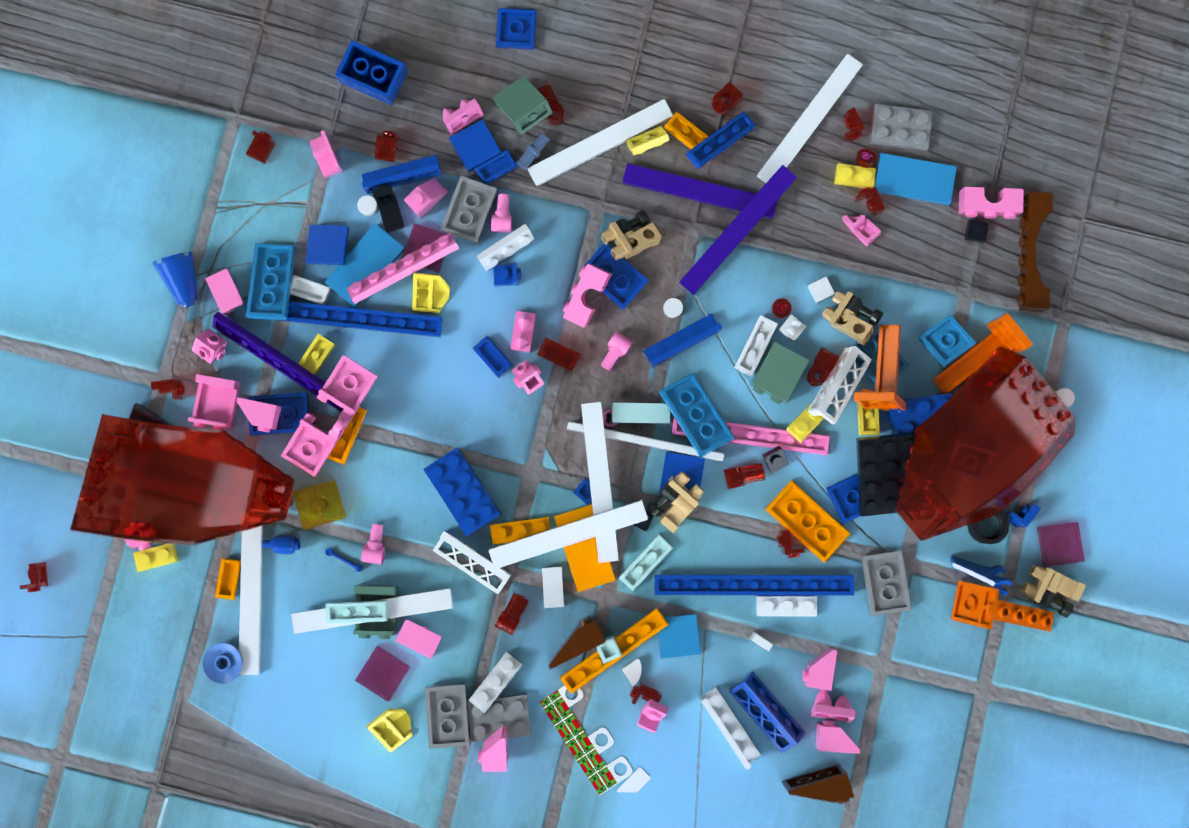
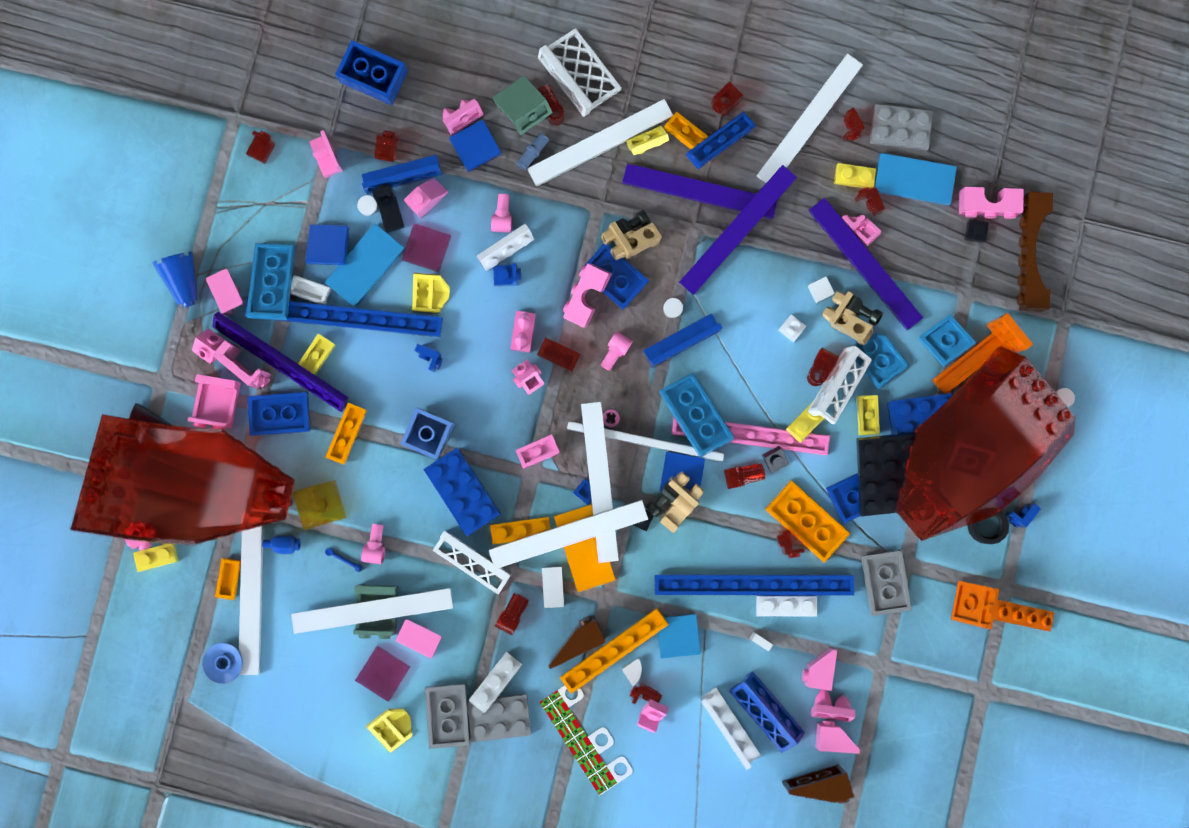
(38, 577): clear red bracket -> none
(167, 386): clear red bracket -> none
(226, 355): none -> bright pink panel
(260, 414): bright pink slope -> none
(346, 388): bright pink plate -> none
(356, 611): light aqua tile -> none
(402, 268): bright pink plate -> none
(426, 353): none -> blue bracket
(427, 433): none -> medium blue slope
(469, 209): light grey plate -> none
(492, 356): blue tile -> none
(495, 752): bright pink slope -> none
(496, 167): blue tile -> none
(516, 28): blue tile -> none
(537, 451): none -> bright pink panel
(565, 79): none -> white fence
(609, 650): light aqua tile -> none
(635, 781): white sticker -> none
(640, 413): light aqua tile -> none
(646, 562): light aqua tile -> none
(755, 346): white plate -> none
(779, 373): sand green panel -> none
(781, 308): clear red tile -> none
(865, 158): clear red tile -> none
(865, 264): none -> dark purple tile
(885, 392): orange bracket -> none
(983, 573): blue flag -> none
(1046, 587): tan hips -> none
(1060, 544): clear pink tile -> none

